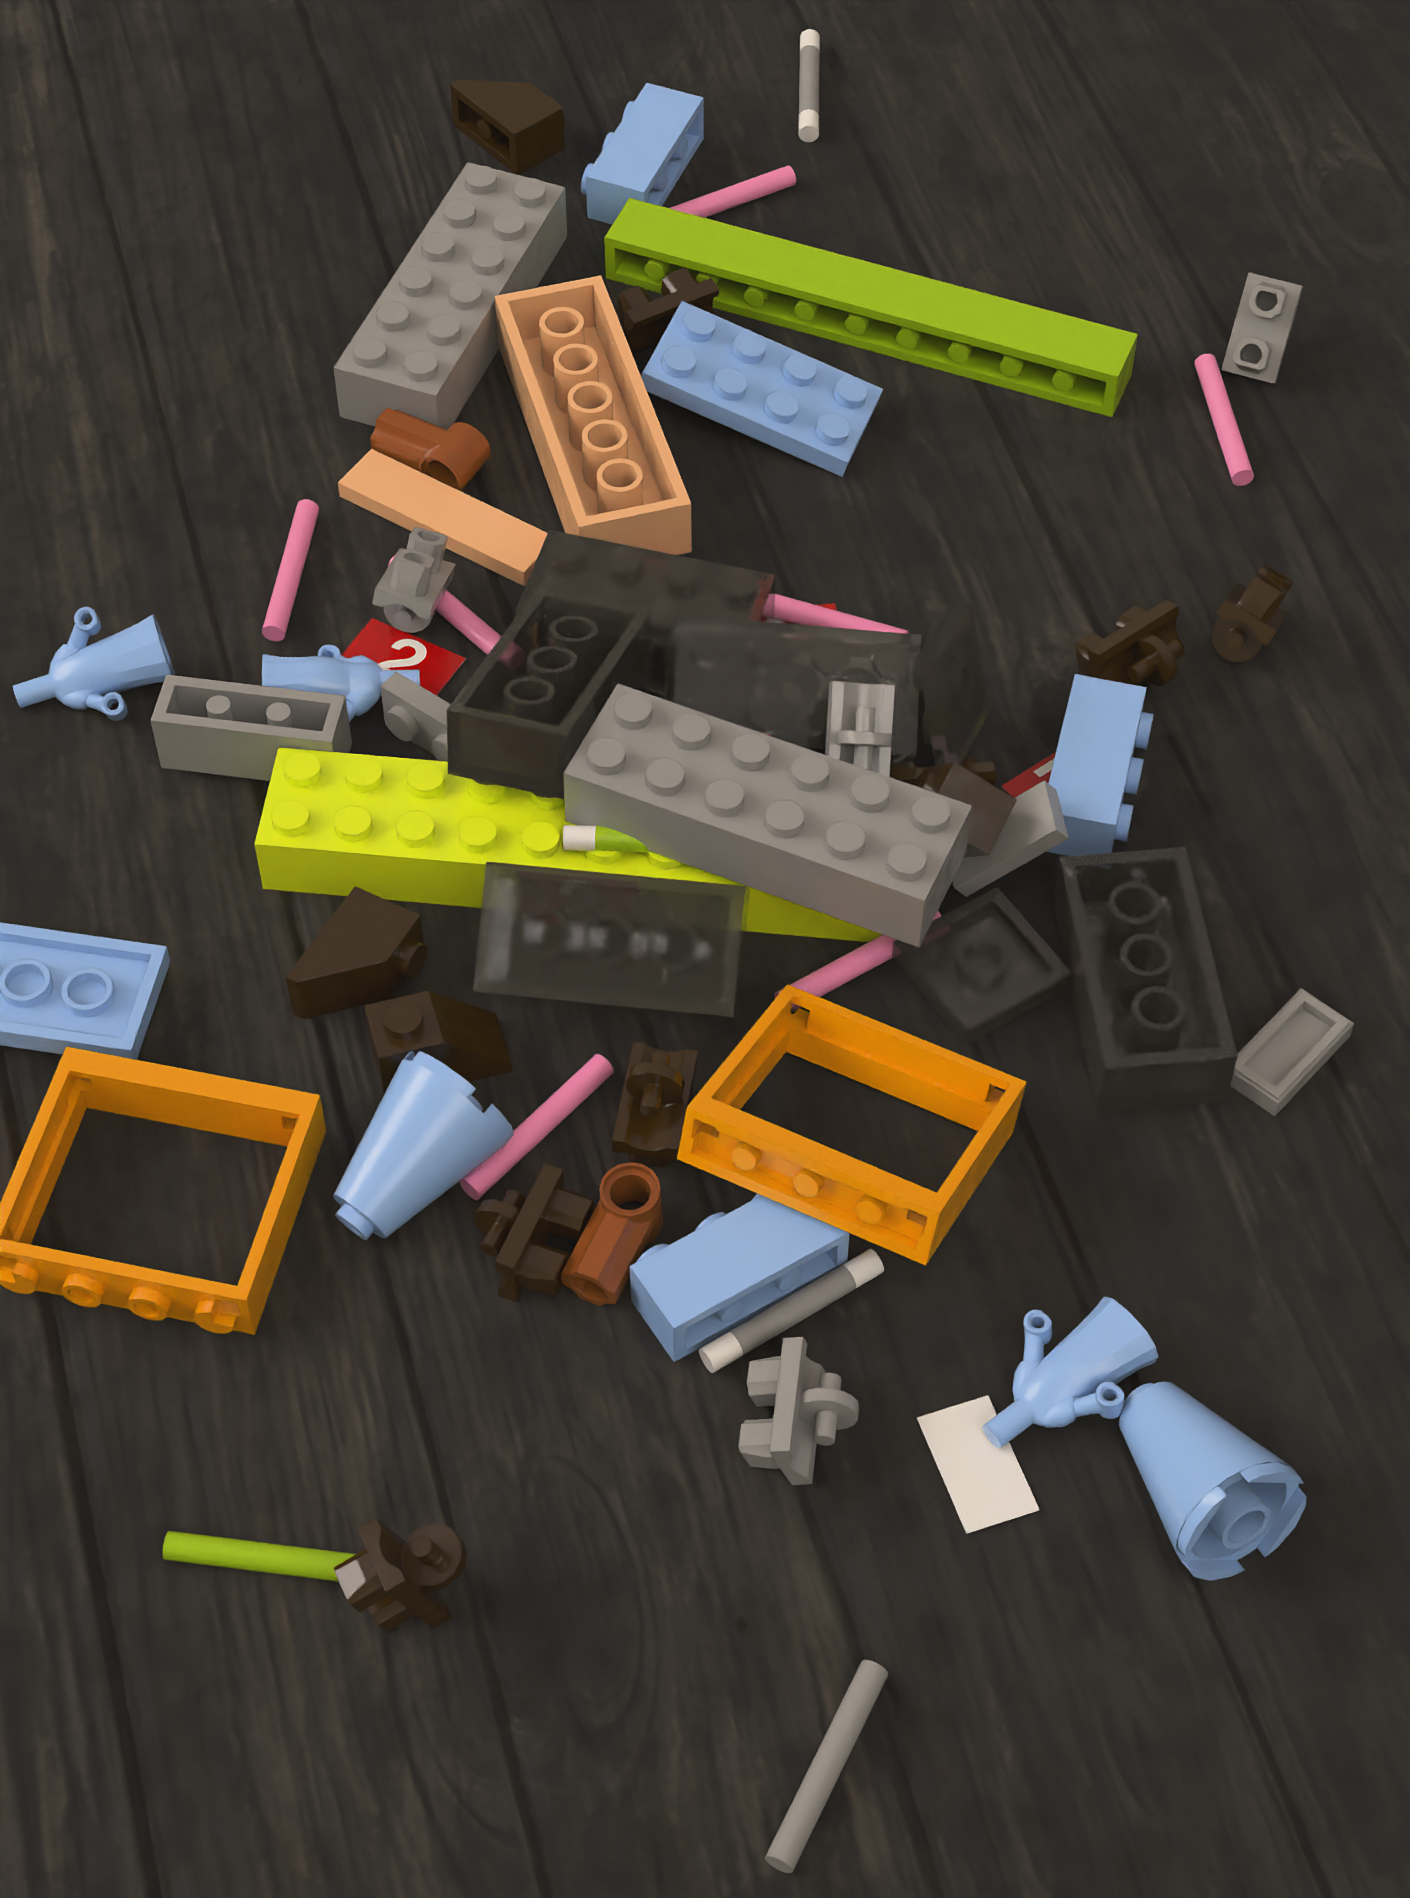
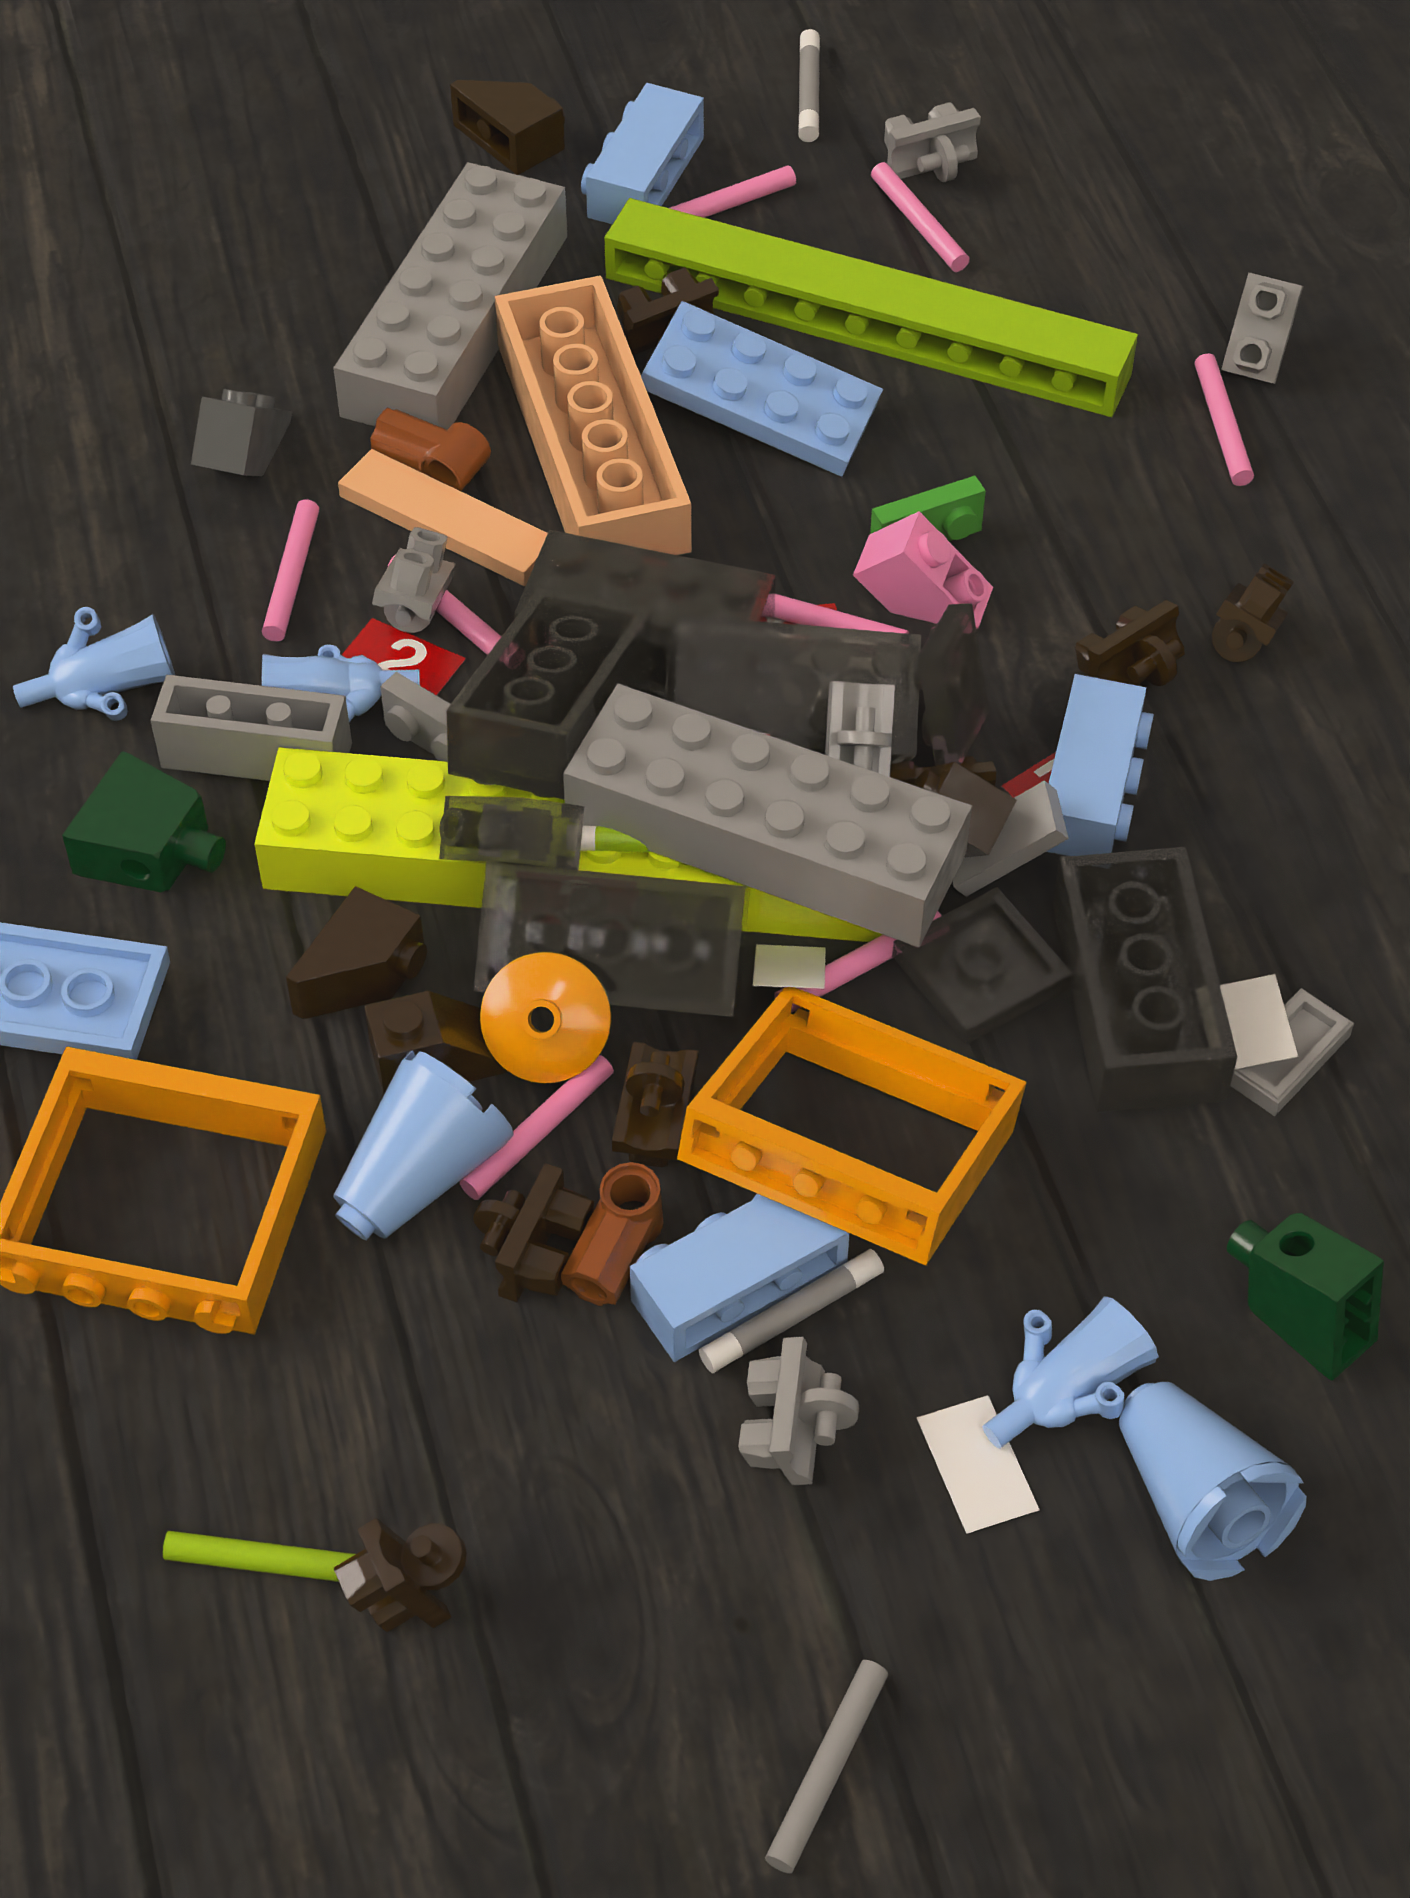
(141, 829): none -> dark green torso
(239, 432): none -> dark grey slope
(511, 831): none -> clear smoke slope
(578, 1009): none -> light orange dish
(789, 966): none -> white sticker
(919, 571): none -> bright pink slope
(920, 217): none -> bright pink bar
(932, 144): none -> light grey hips
(951, 509): none -> bright green plate
(1258, 1021): none -> white sticker
(1312, 1289): none -> dark green torso

